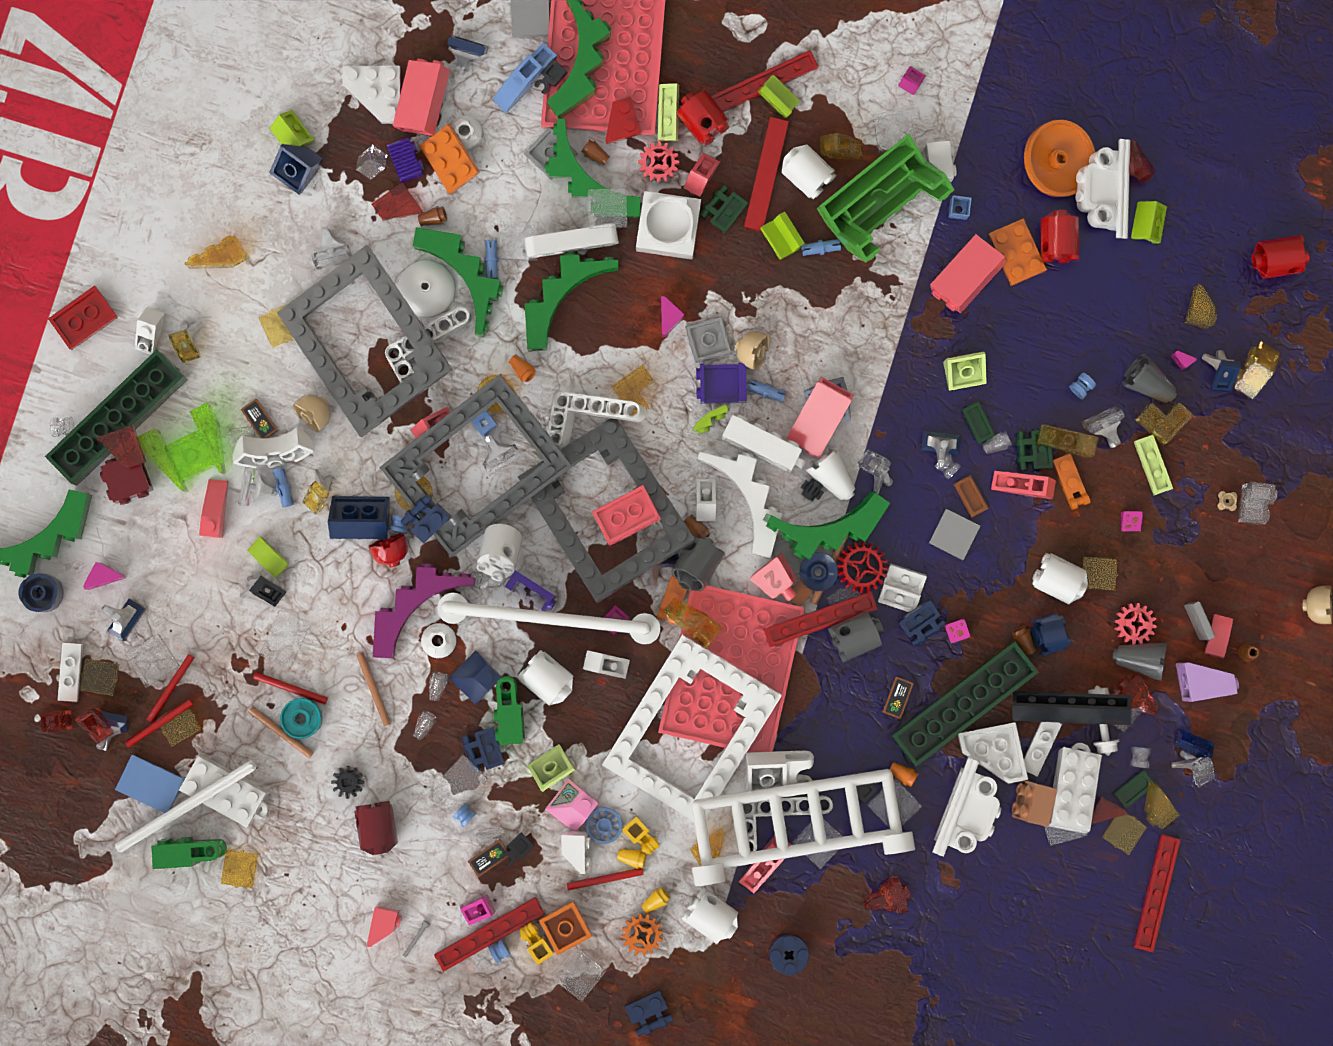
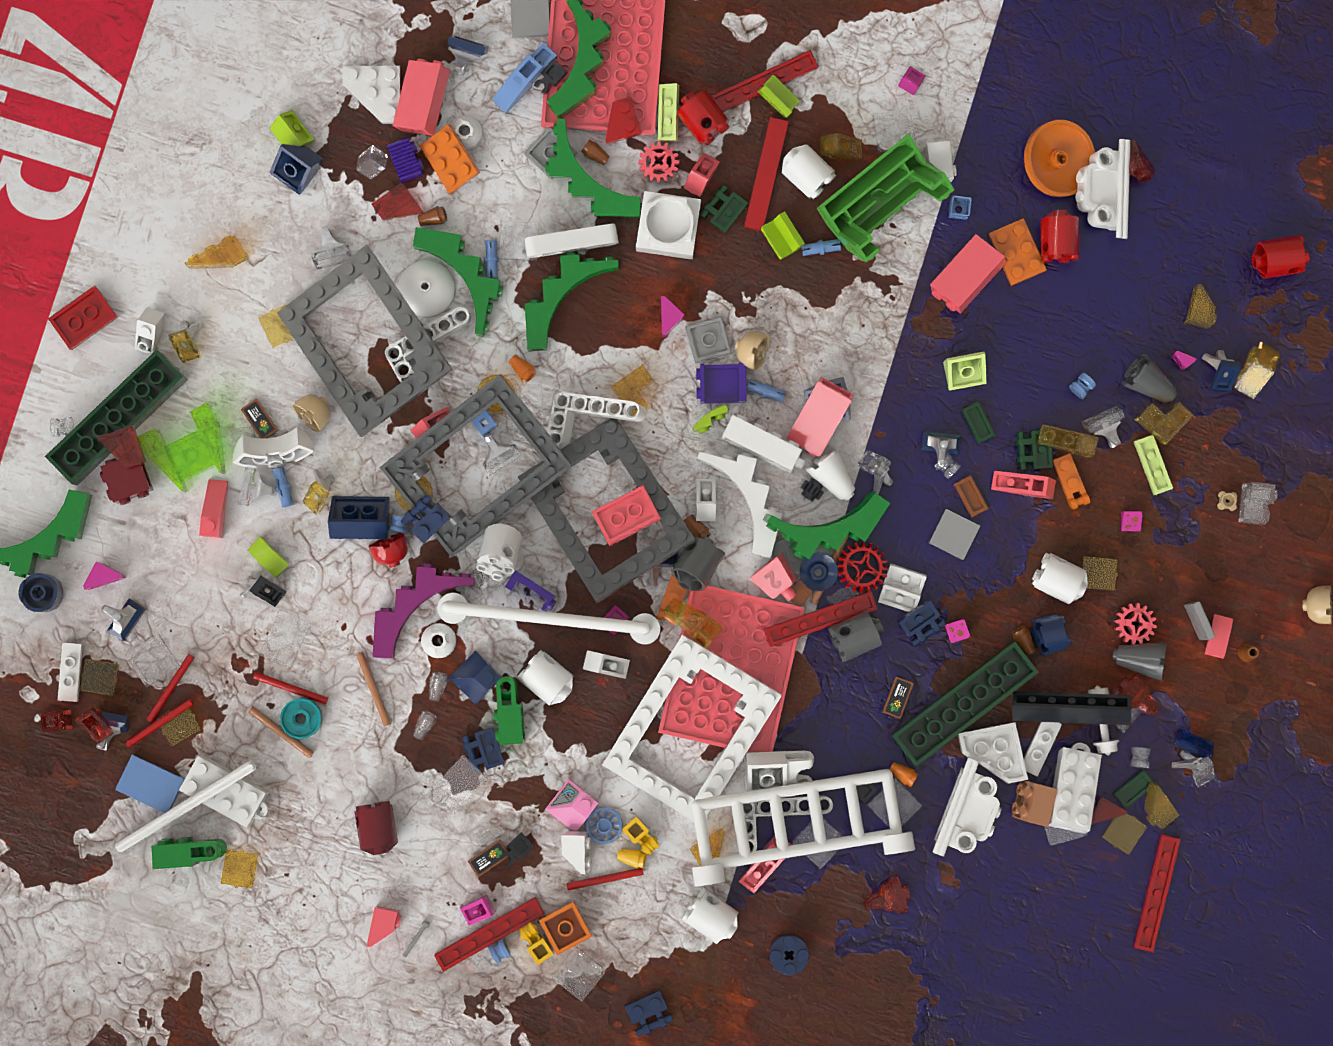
(345, 775): black gear -> none
(464, 814): medium blue wheel -> none
(551, 767): yellowish green slope -> none
(607, 208): clear plate -> none
(636, 922): orange gear -> none
(656, 900): yellow cone -> none
(997, 443): clear cone -> none
(1149, 221): lime panel -> none
(1204, 683): lavender slope -> none

